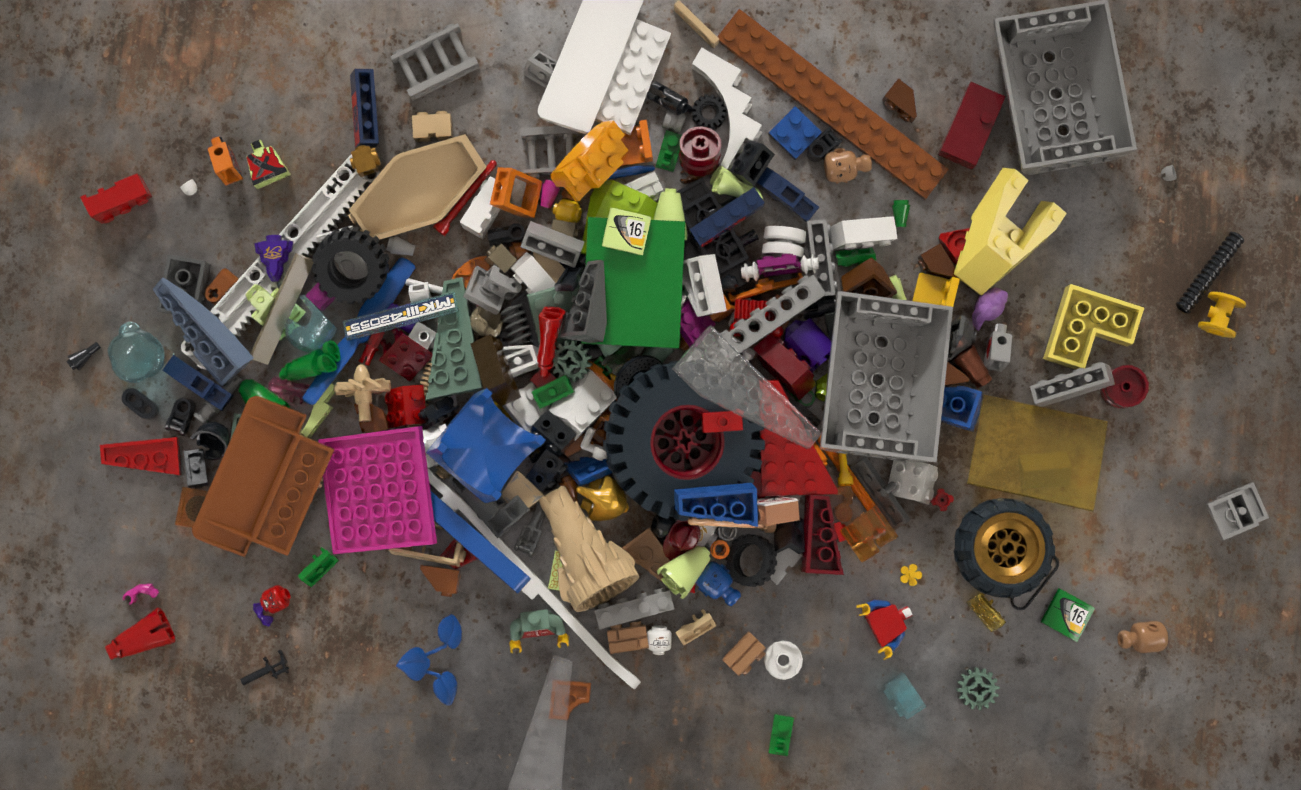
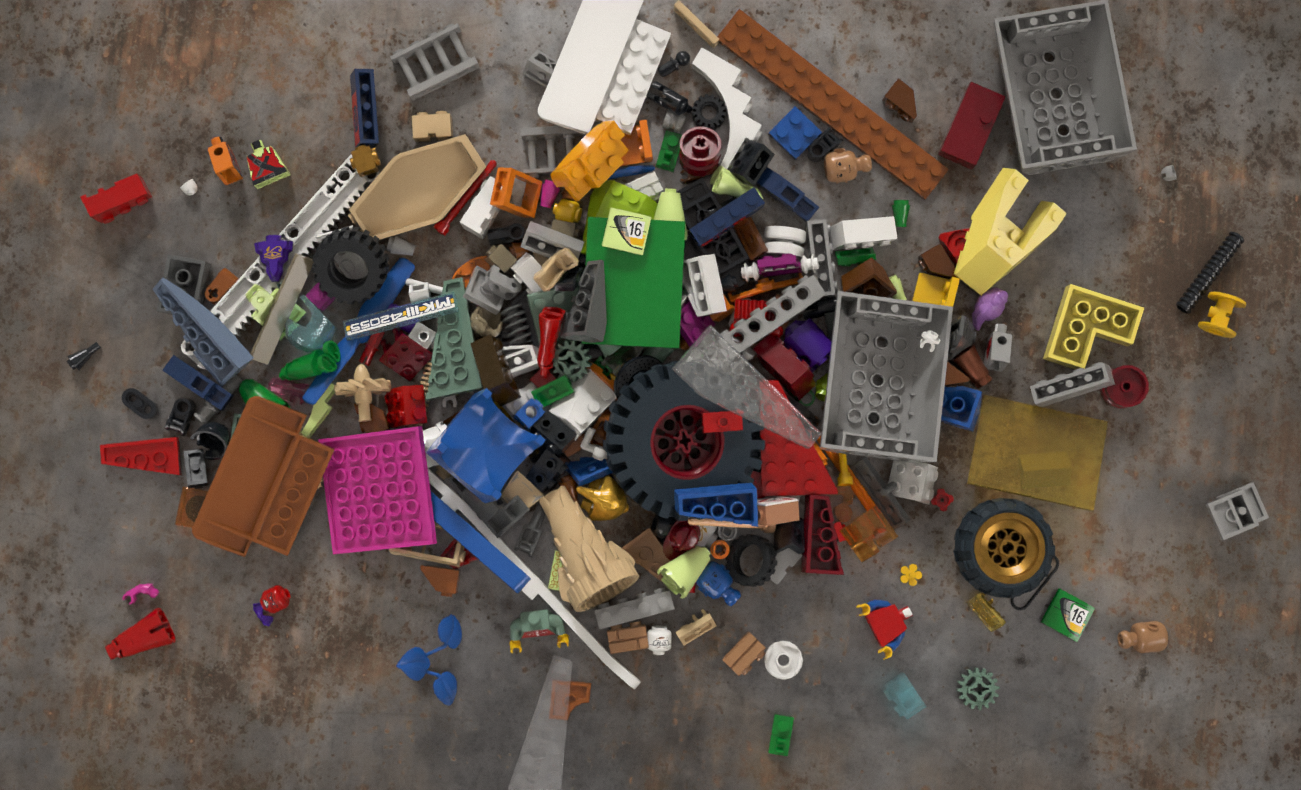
(135, 353): clear light blue piece -> none
(265, 670): black piece -> none
(317, 569): green plate -> none
(431, 415): black hinge -> none
(521, 417): none -> blue brick
(554, 269): none -> tan animal
(682, 59): none -> black axle
(751, 238): none -> reddish brown plate
(929, 337): none -> white plate

